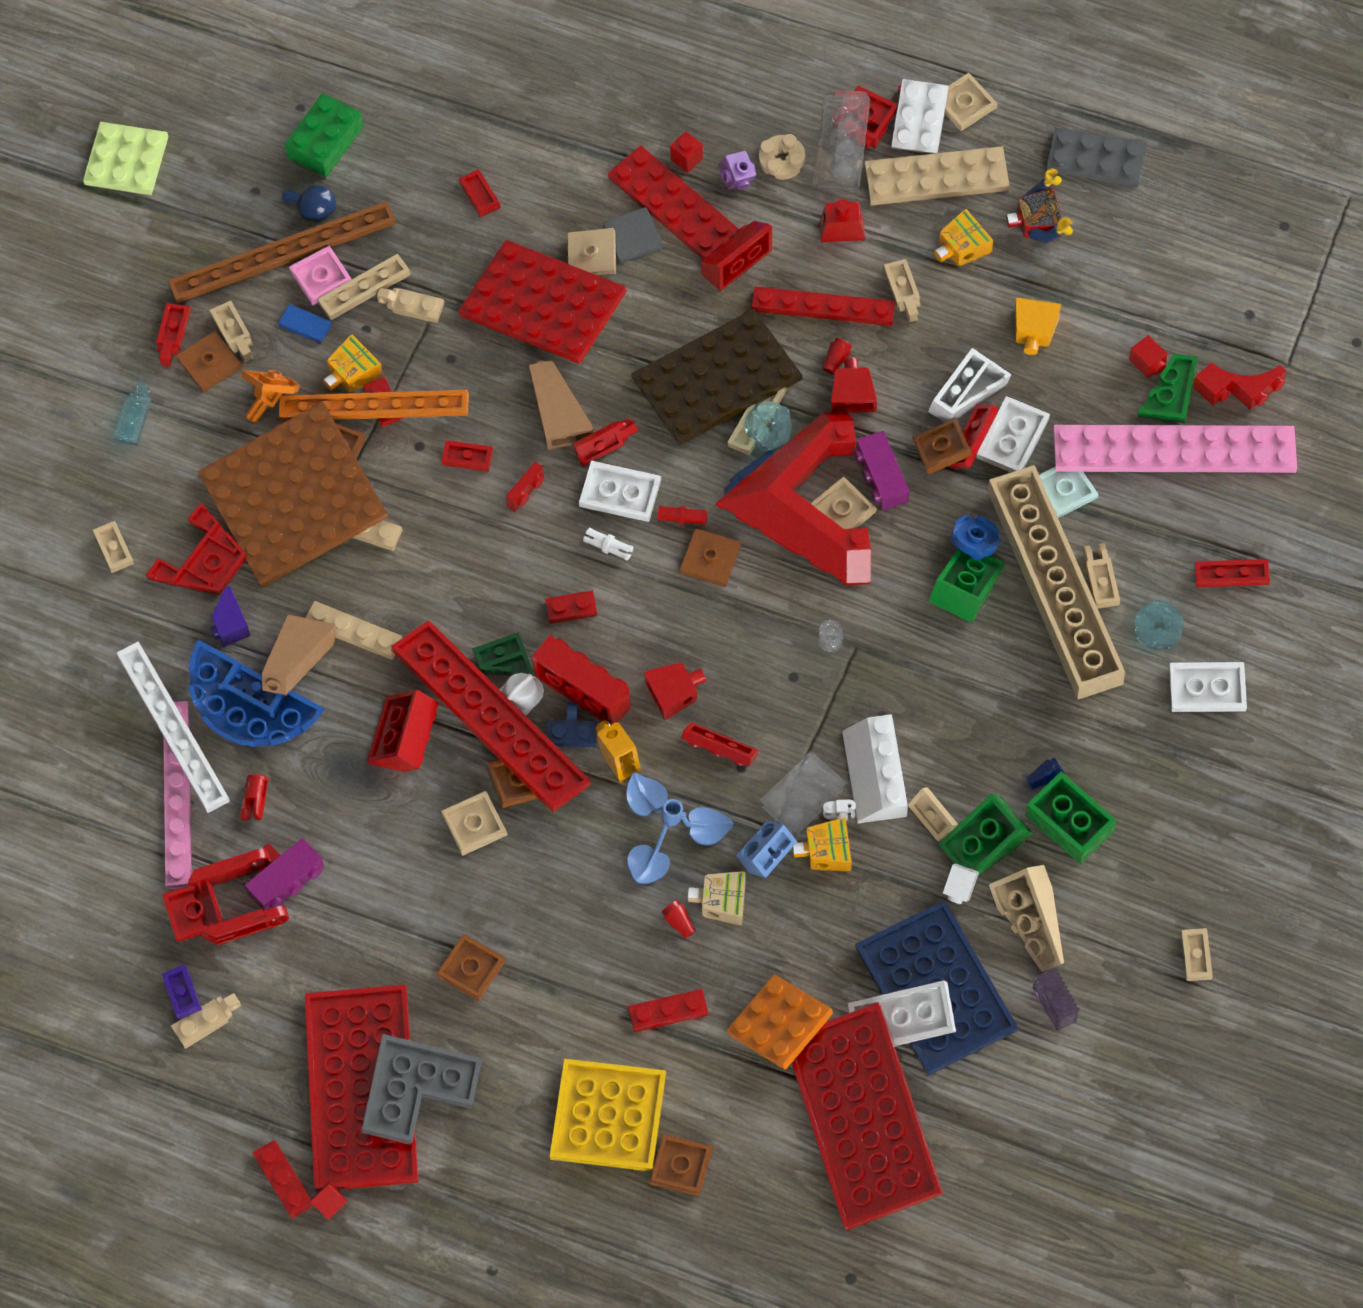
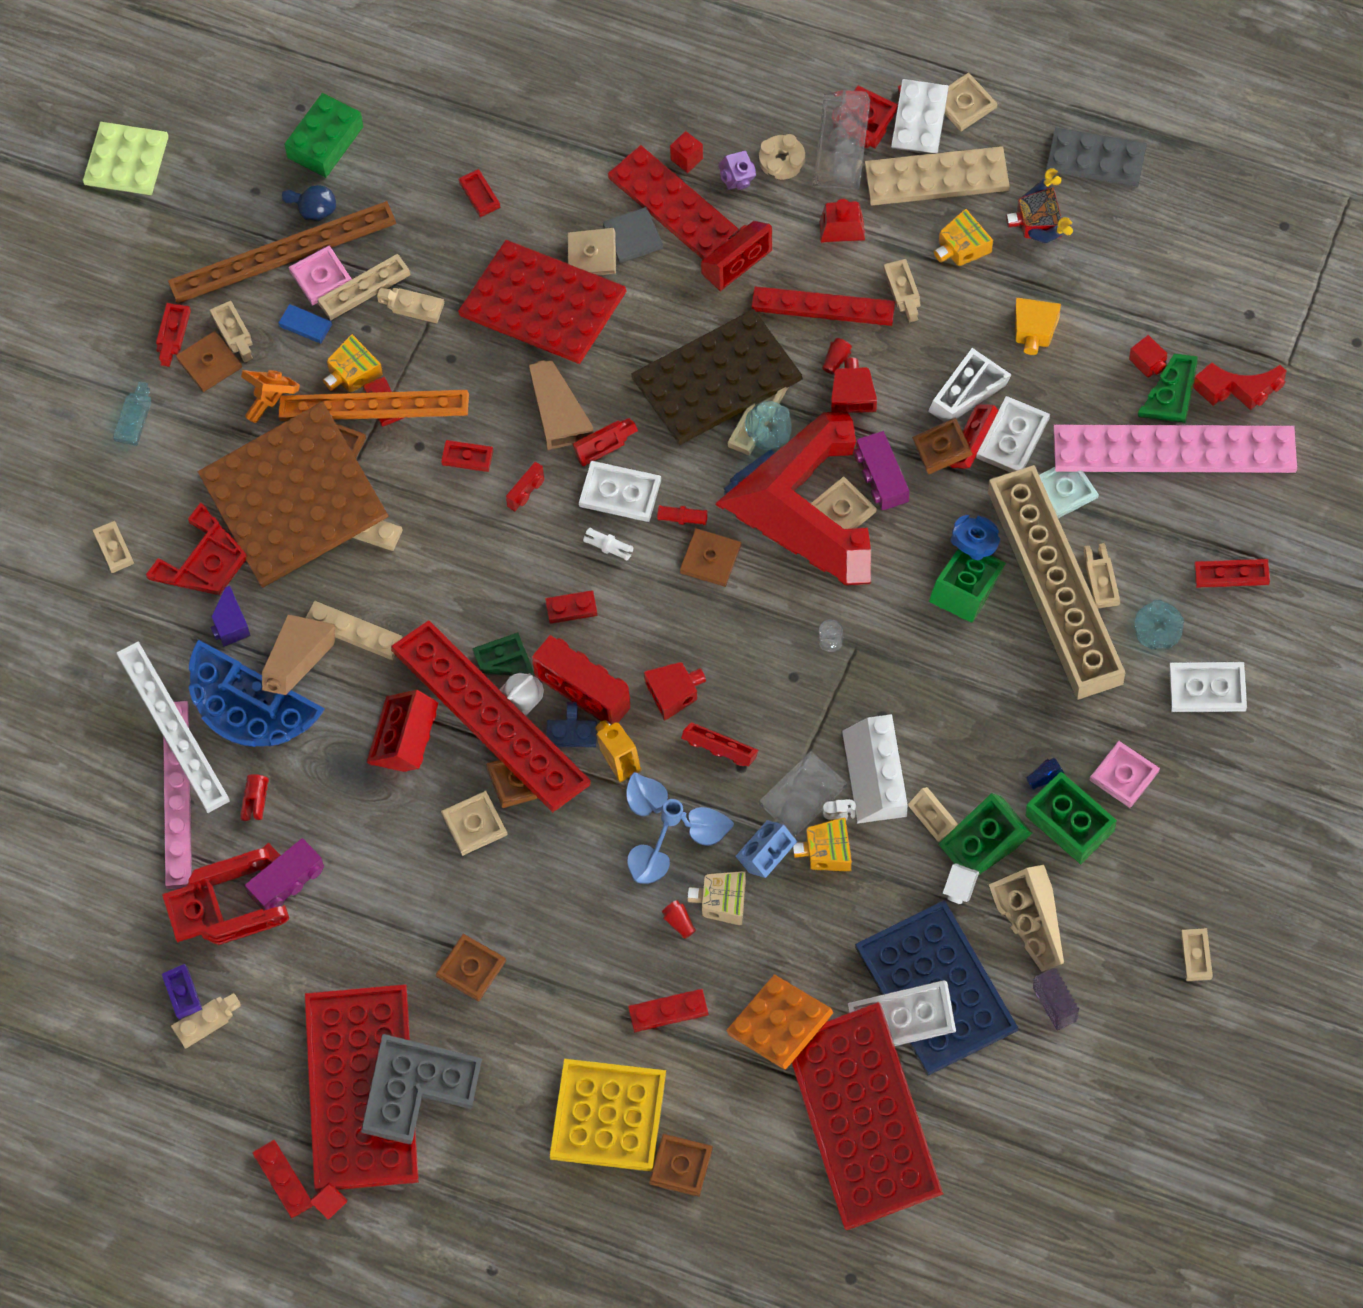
(1124, 774): none -> bright pink plate

